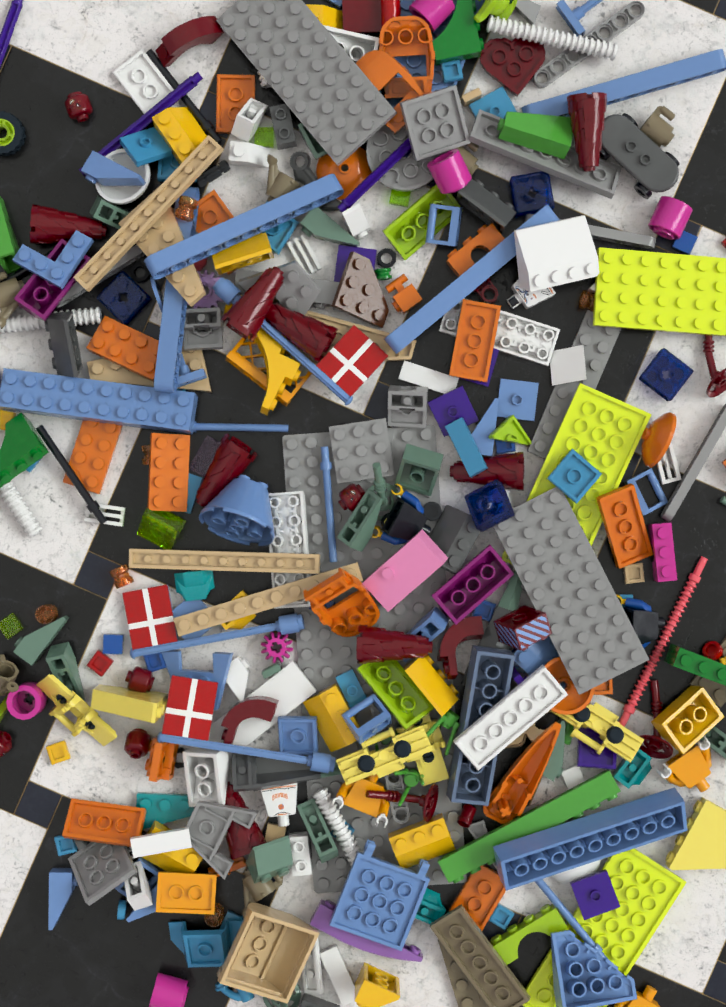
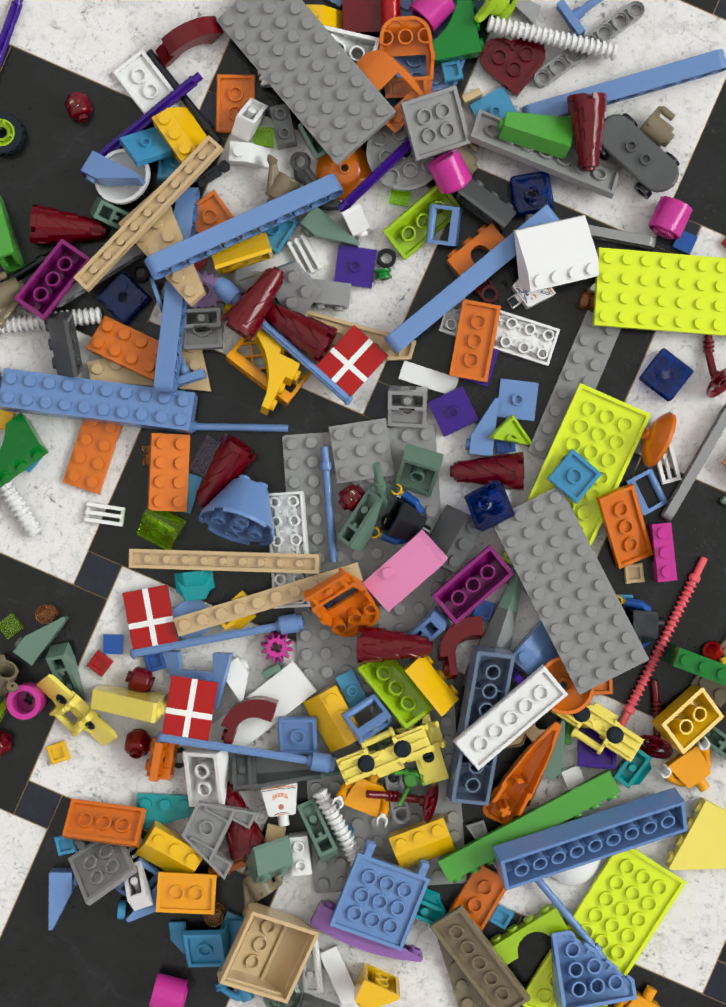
(62, 269): medium blue plate -> none
(92, 506): black bar -> none
(124, 580): clear orange wheel -> none
(160, 842): white tile -> none
(186, 208): clear orange wheel -> none
(360, 292): plate -> none
(406, 297): orange brick -> none
(432, 511): black tile -> none
(448, 720): bright green plant -> none
(466, 447): dark azure tile -> none
(466, 815): dark red piece -> none
(522, 627): dark red container -> none
(568, 365): white sticker -> none
(595, 894): dark purple plate -> none

